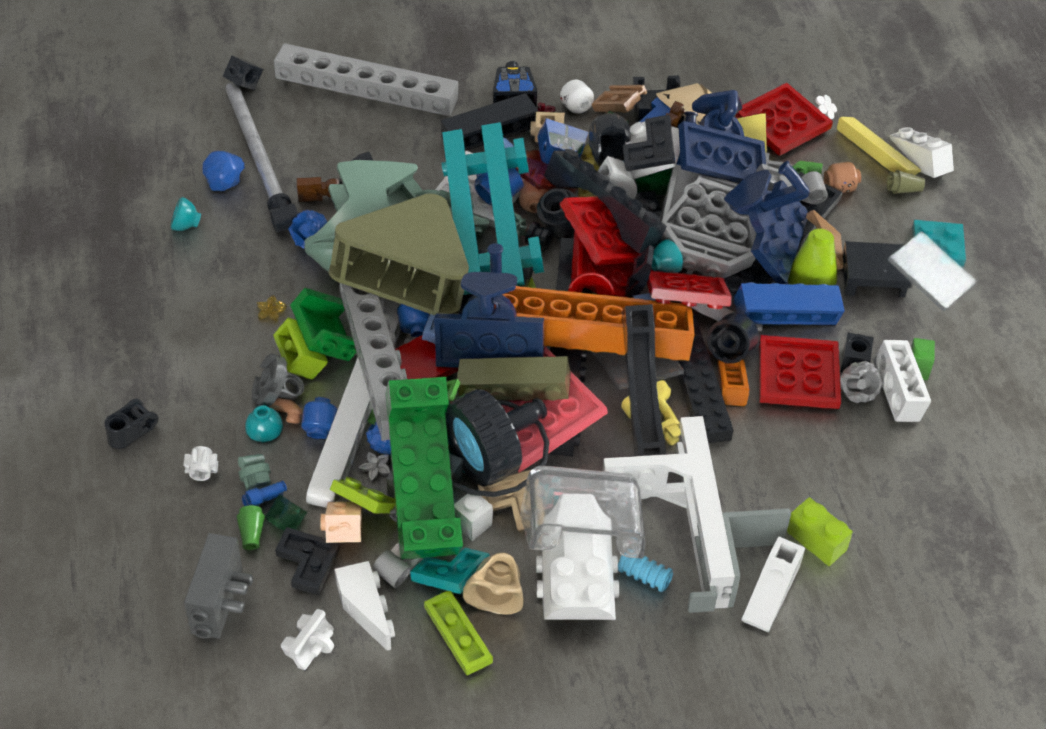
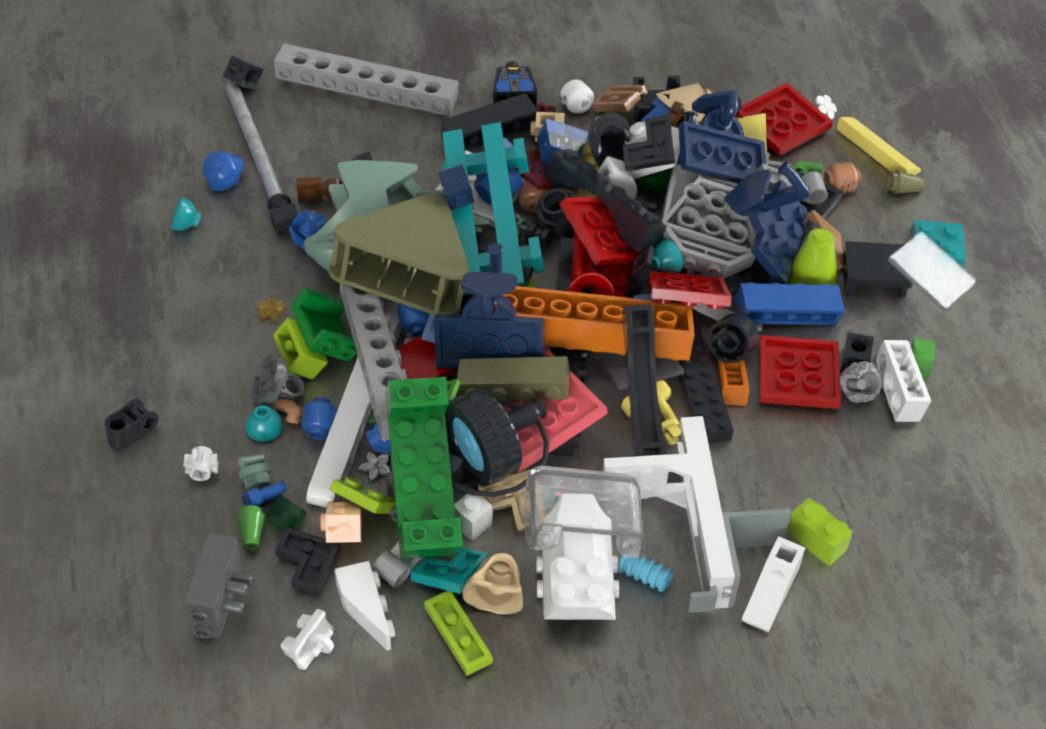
(456, 187): none -> dark blue brick
(926, 152): white slope -> none

